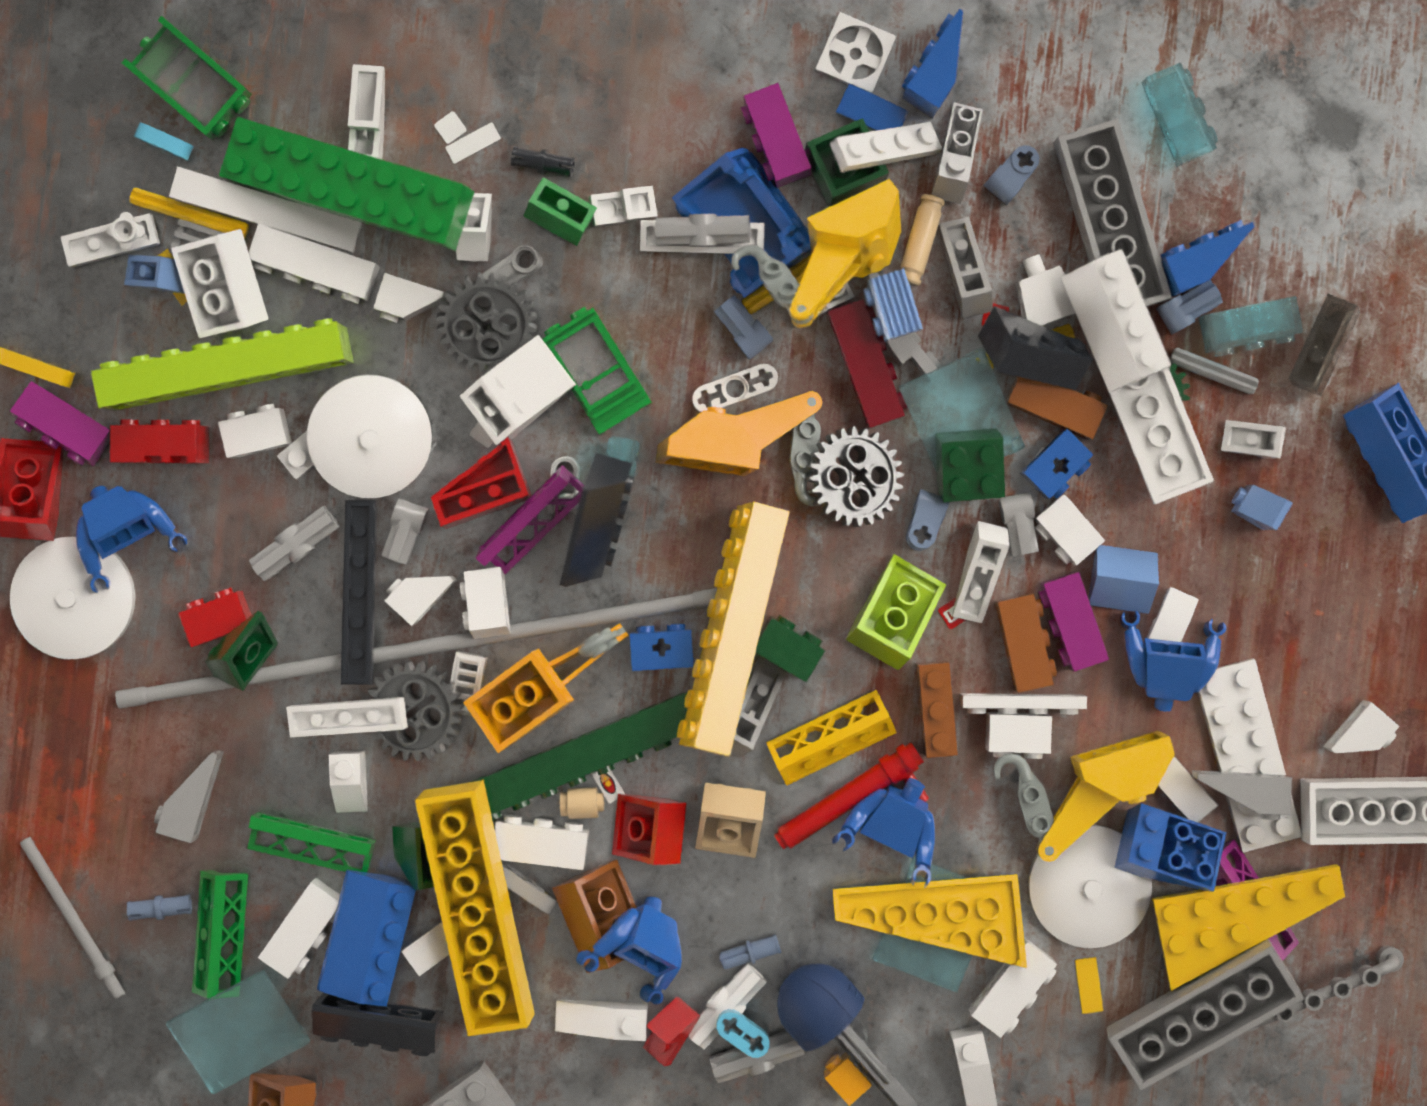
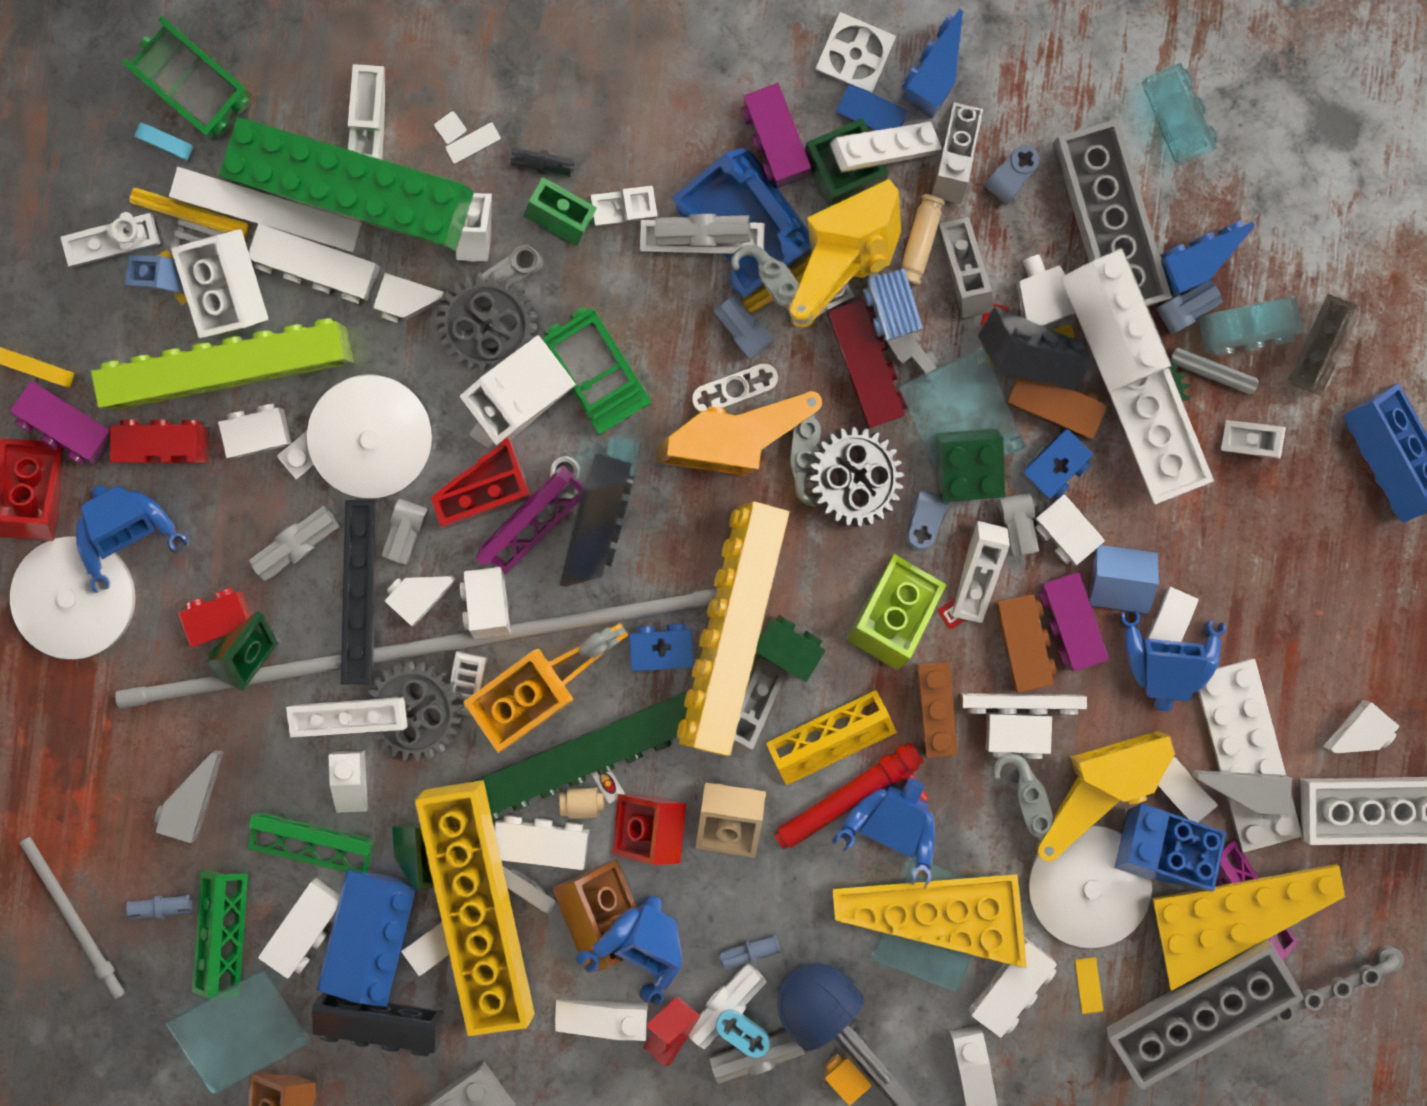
(1260, 507): medium blue slope -> none

